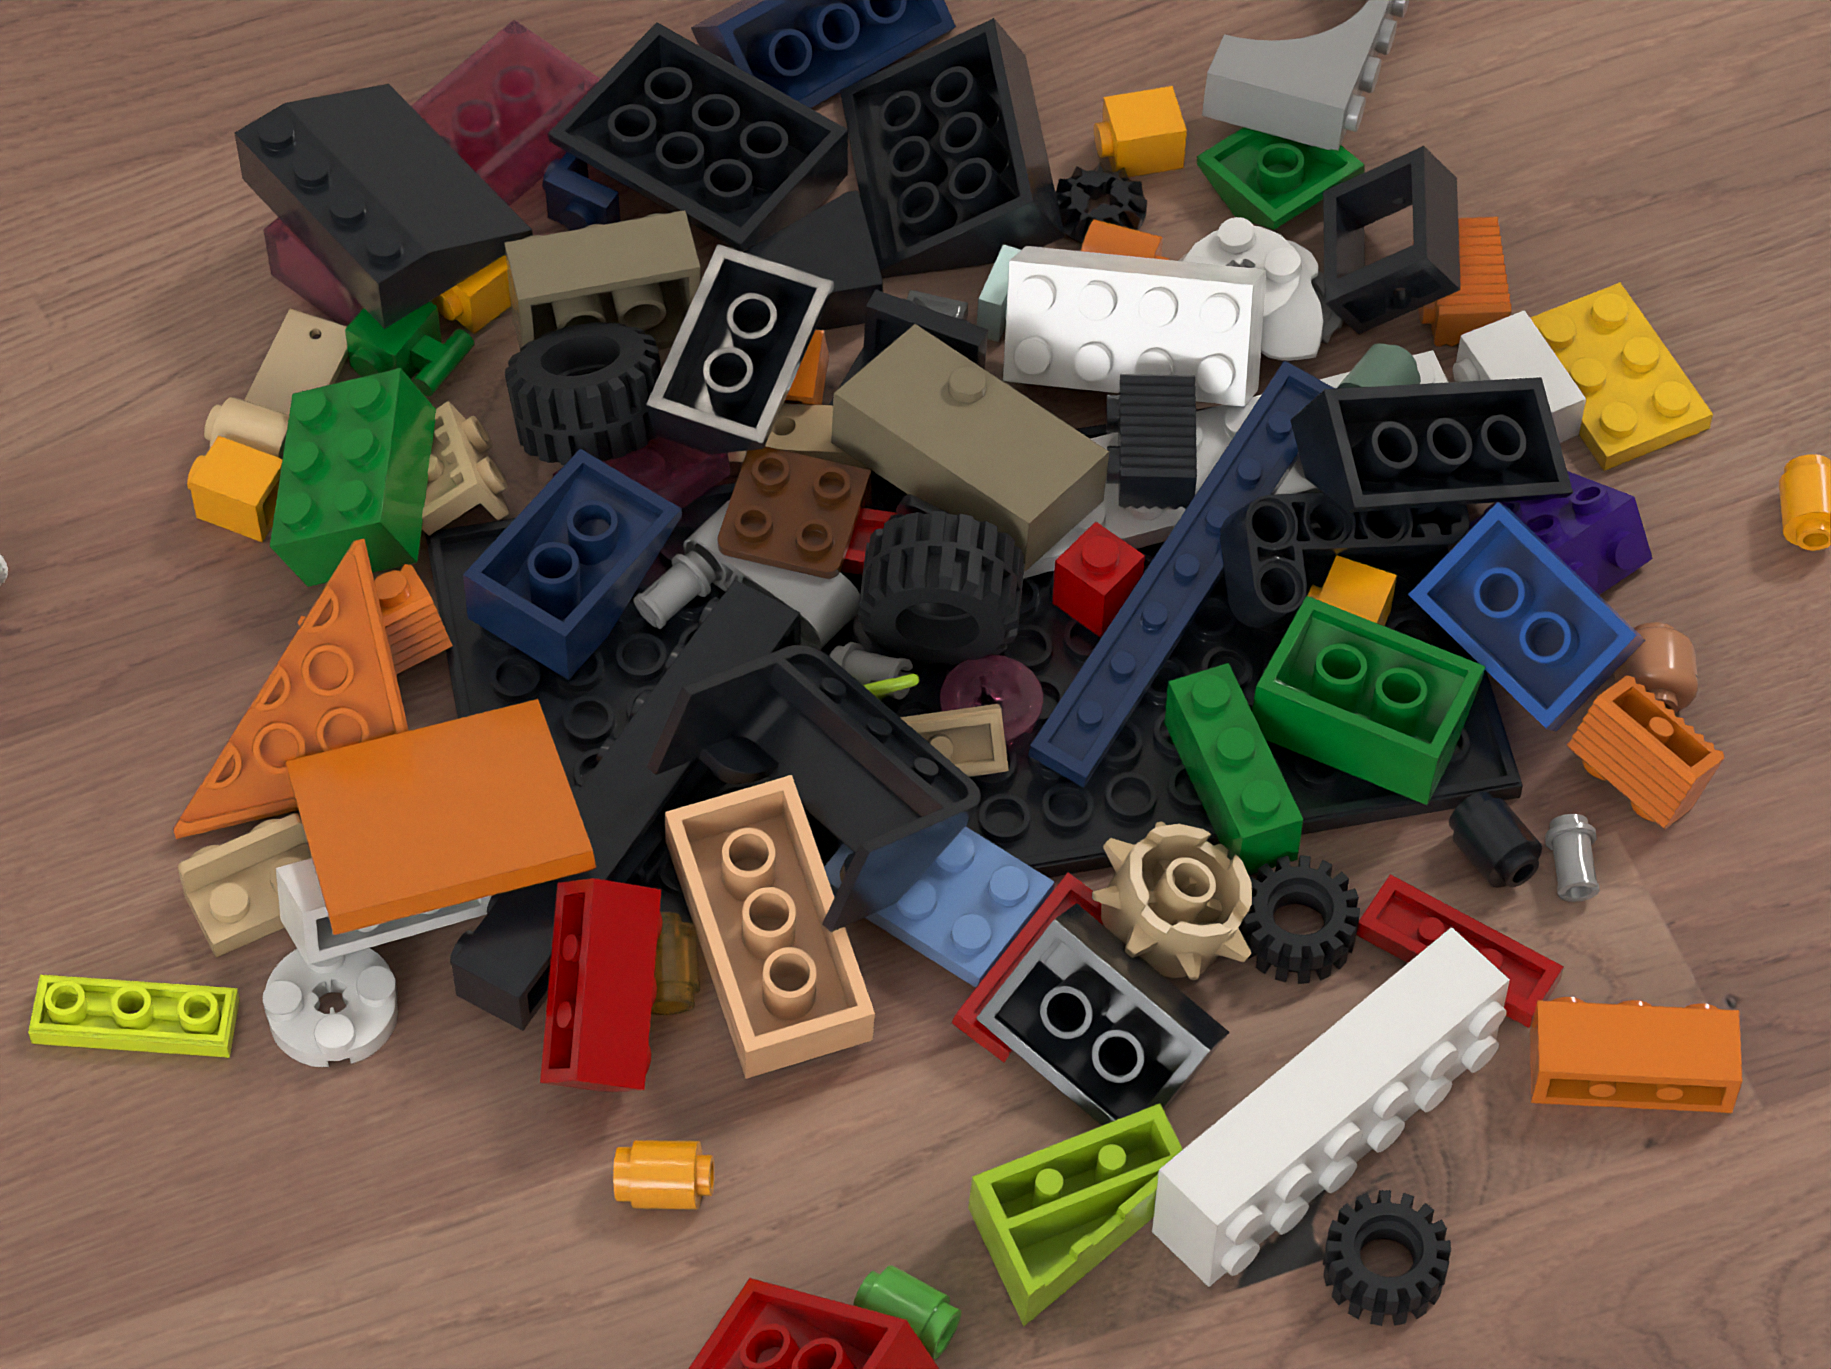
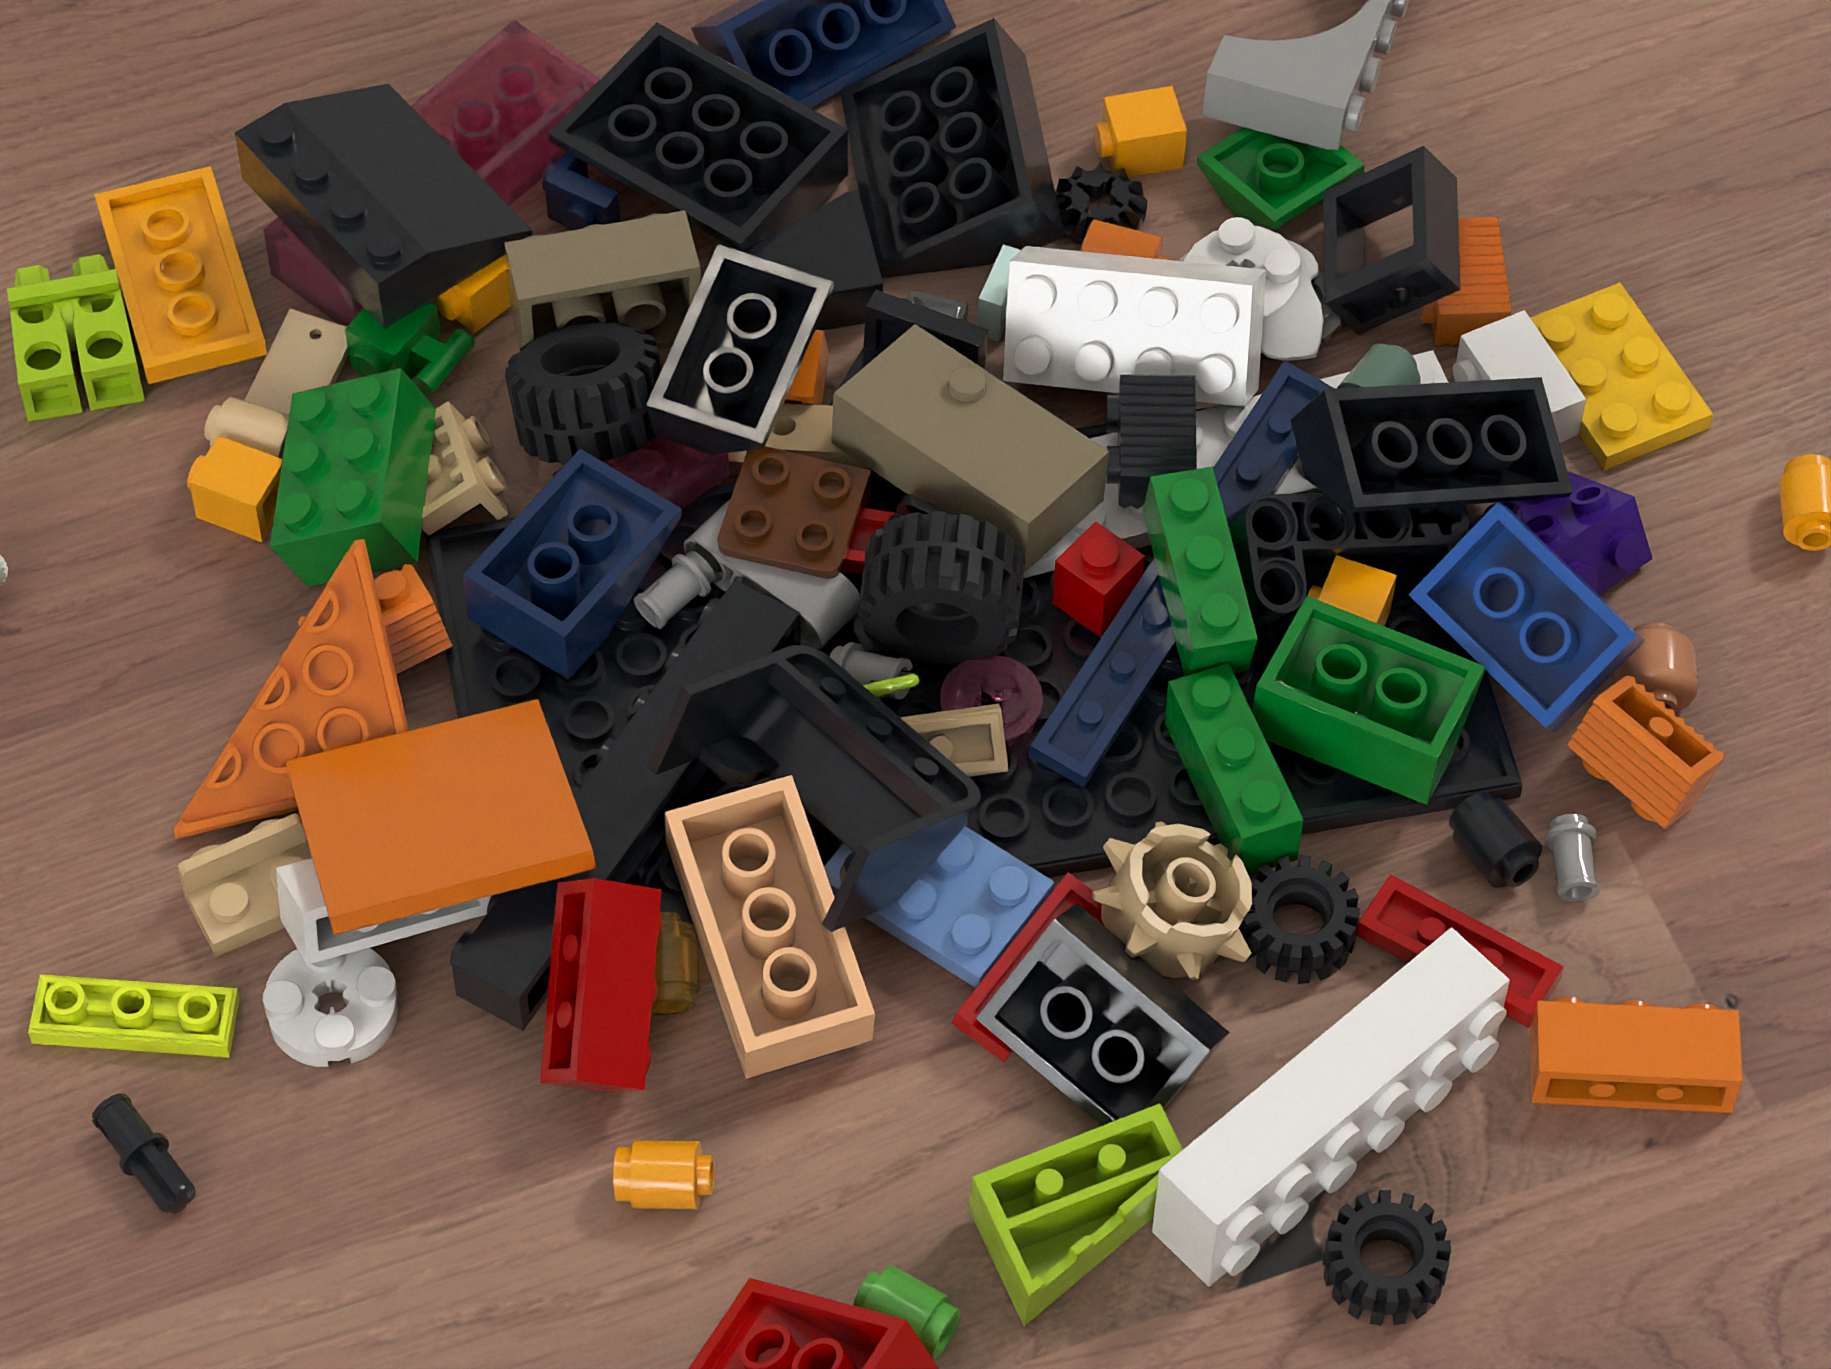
(67, 317): none -> lime hips
(143, 1153): none -> black axle
(180, 275): none -> light orange plate
(1199, 571): none -> green brick

